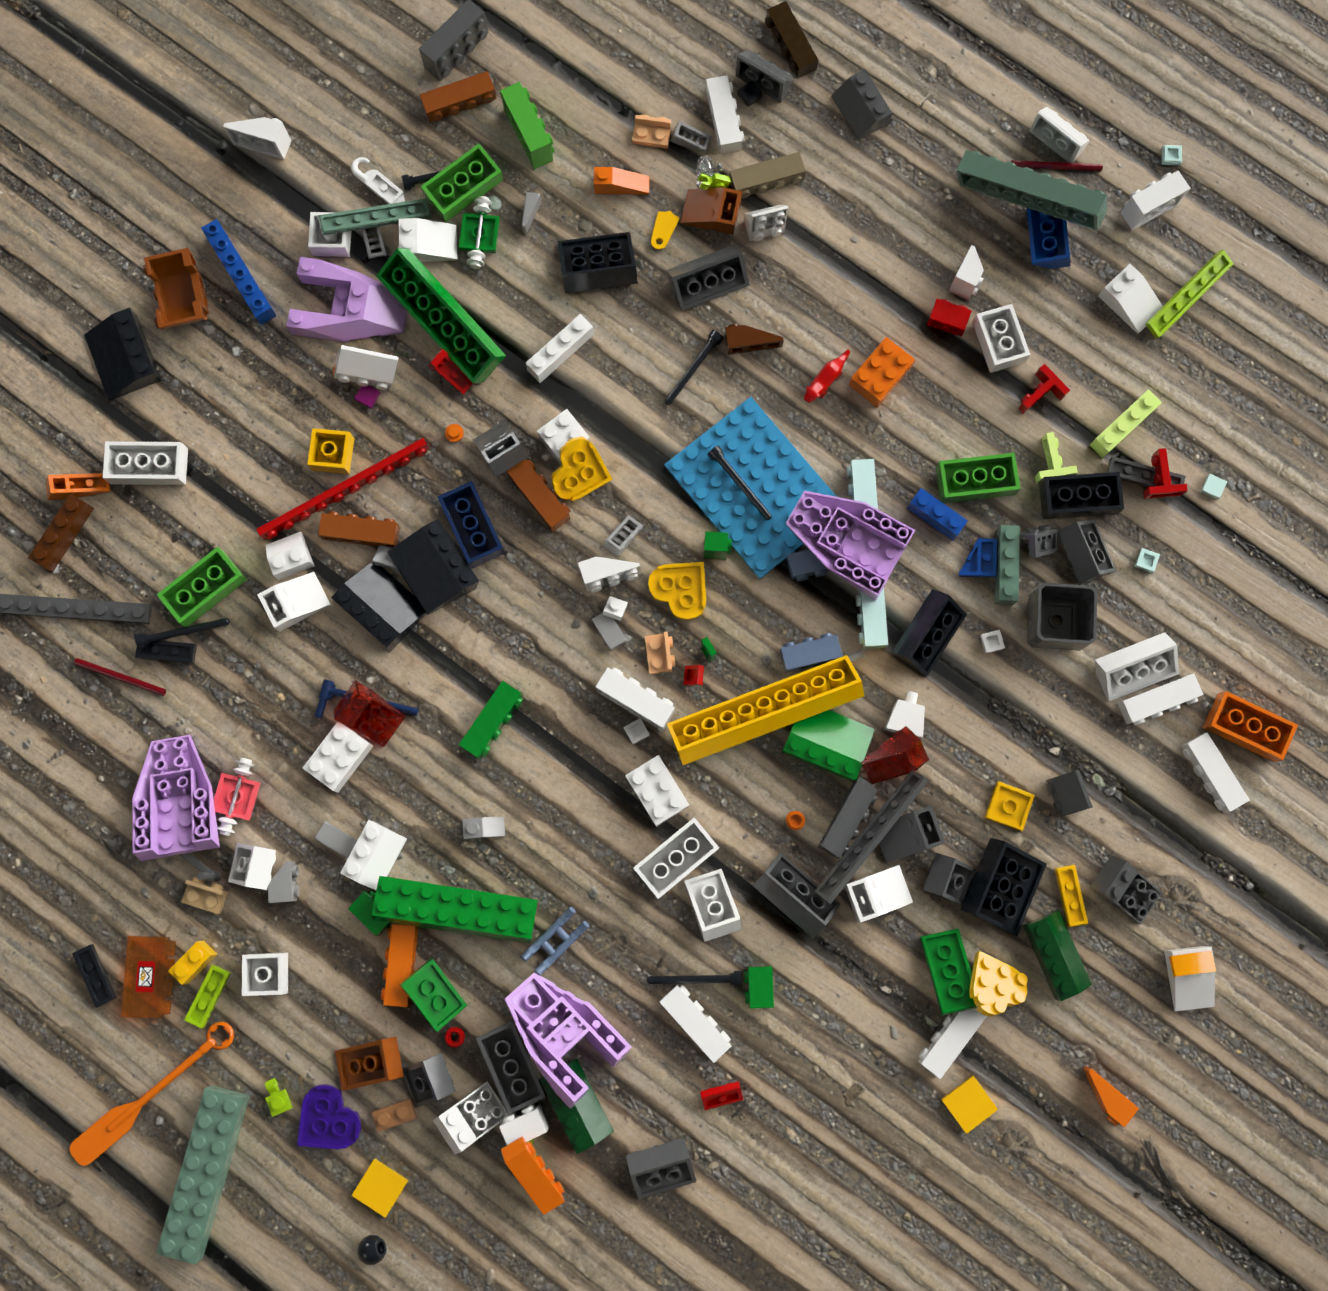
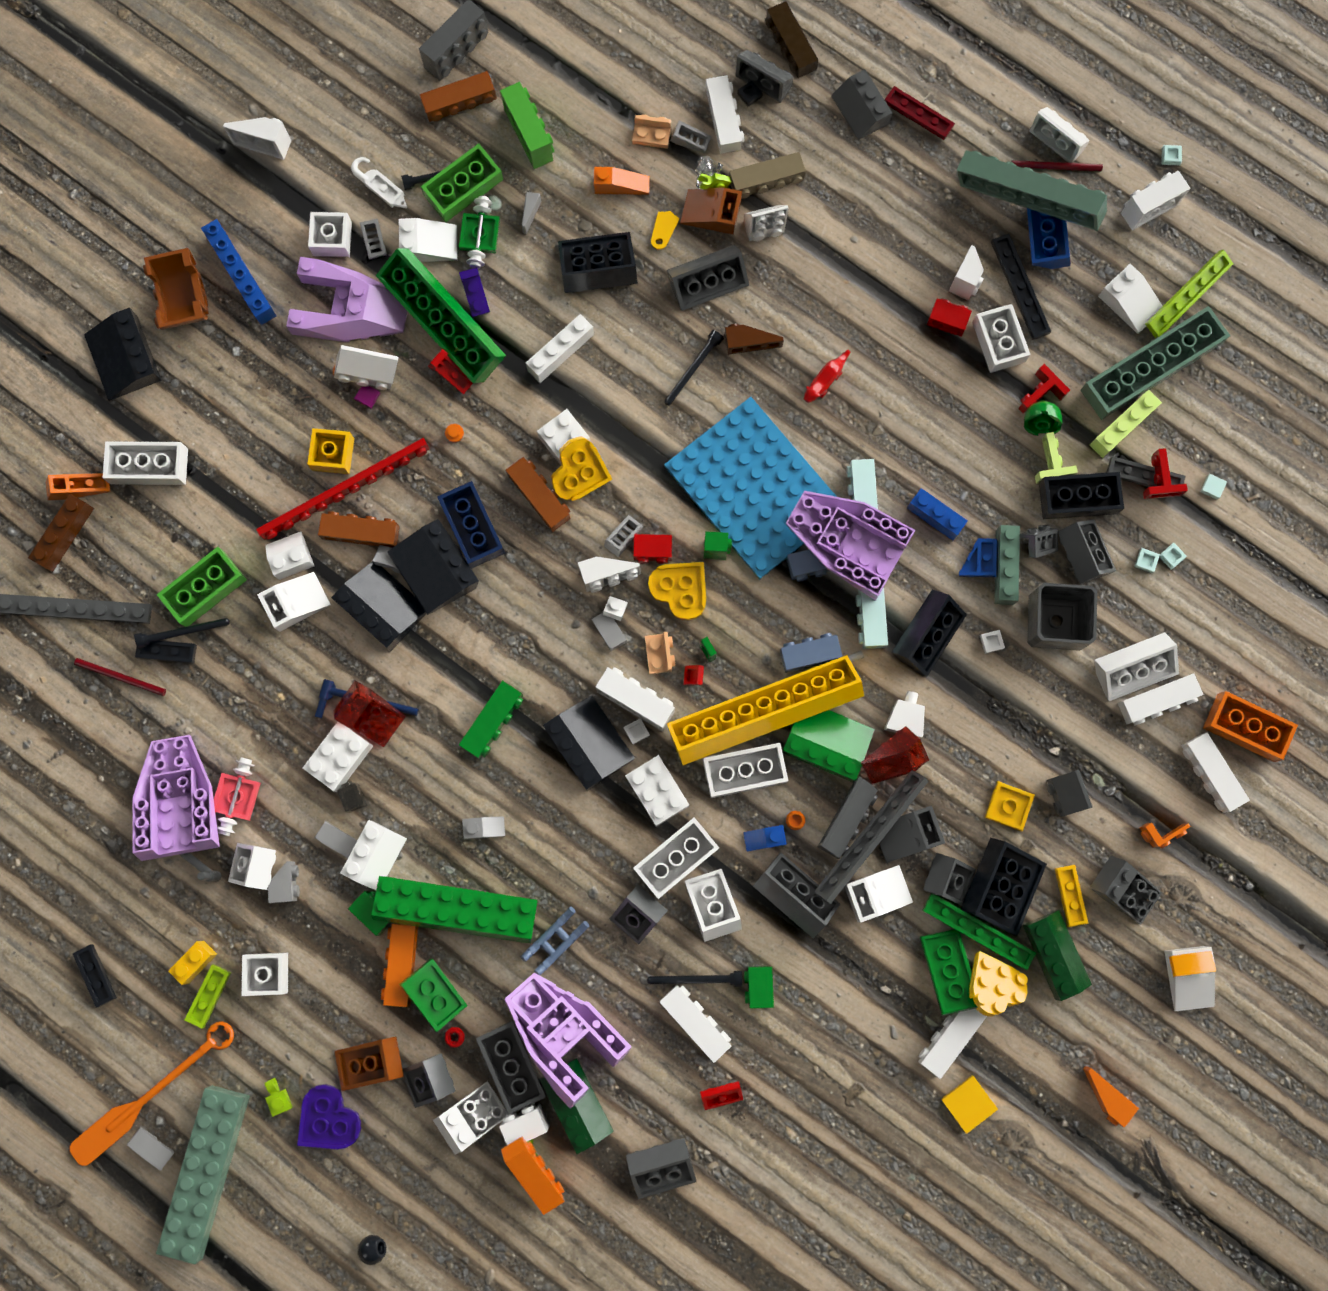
(146, 977): clear orange hinge -> none
(150, 1148): none -> light grey slope
(204, 896): tan bracket -> none
(351, 797): none -> clear smoke brick
(373, 216): sand green tile -> none
(380, 1187): yellow tile -> none
(394, 1114): medium nougat plate -> none
(474, 292): none -> dark purple bracket
(500, 448): dark grey slope -> none
(589, 742): none -> black slope
(638, 914): none -> dark grey slope
(652, 548): none -> red brick
(717, 455): black piece -> none
(745, 770): none -> white brick
(765, 838): none -> blue slope
(881, 372): orange brick -> none
(919, 113): none -> dark red plate
(977, 478): bright green brick -> none
(979, 931): none -> green plate
(1021, 286): none -> black plate
(1043, 418): none -> green cylinder
(1152, 836): none -> orange bracket
(1155, 362): none -> sand green brick
(1172, 556): none -> light aqua tile

